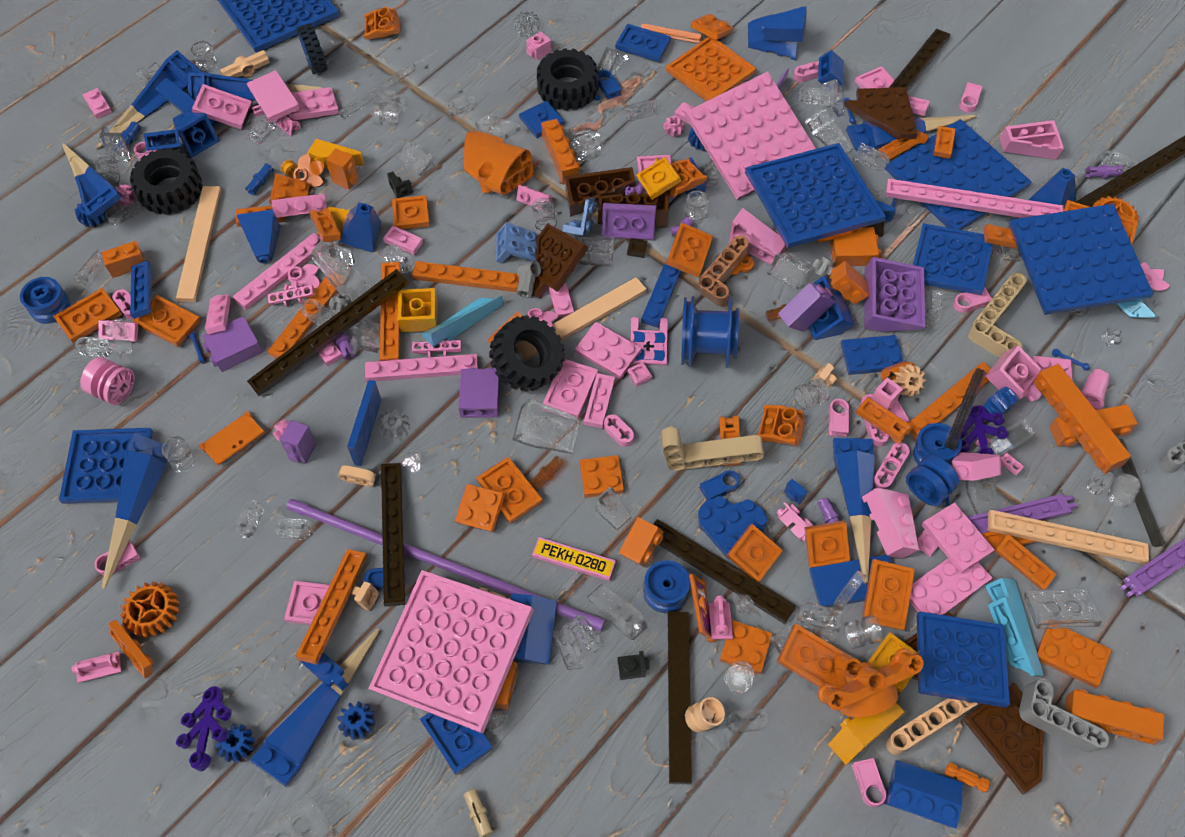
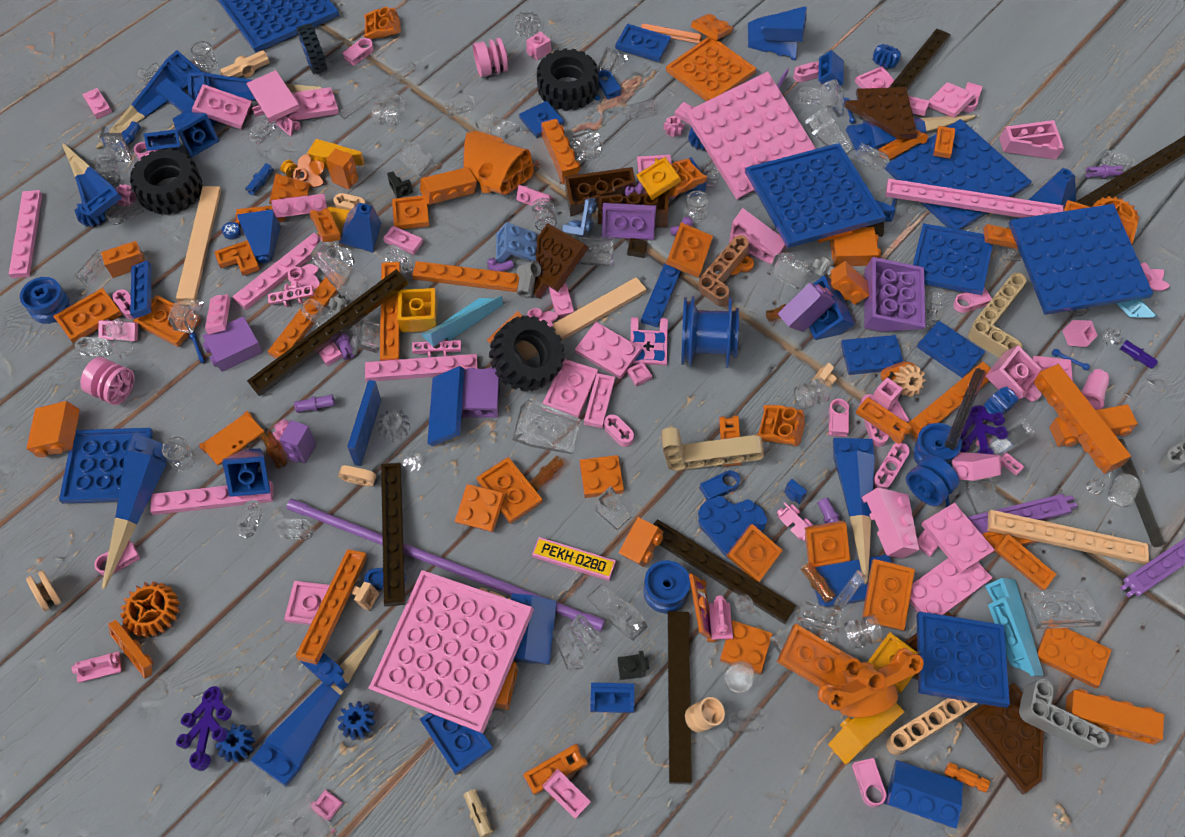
(25, 234): none -> bright pink plate
(43, 590): none -> light nougat head
(53, 429): none -> orange brick
(185, 315): none -> clear slope
(201, 499): none -> bright pink plate
(231, 230): none -> blue tile
(238, 253): none -> orange plate
(246, 473): none -> blue slope
(273, 449): none -> clear orange pin
(314, 403): none -> medium lavender pin
(329, 804): none -> bright pink tile
(346, 201): none -> light nougat beam
(355, 53): none -> bright pink piece
(446, 406): none -> blue tile
(448, 185): none -> orange brick
(490, 57): none -> bright pink wheel
(495, 266): none -> medium lavender arm
(540, 774): none -> orange plate
(566, 793): none -> bright pink plate
(612, 697): none -> blue hinge
(818, 582): none -> clear orange pin
(886, 56): none -> blue gear
(951, 100): none -> bright pink plate
(951, 349): none -> blue plate
(1079, 333): none -> bright pink brick
(1138, 354): none -> dark purple axle

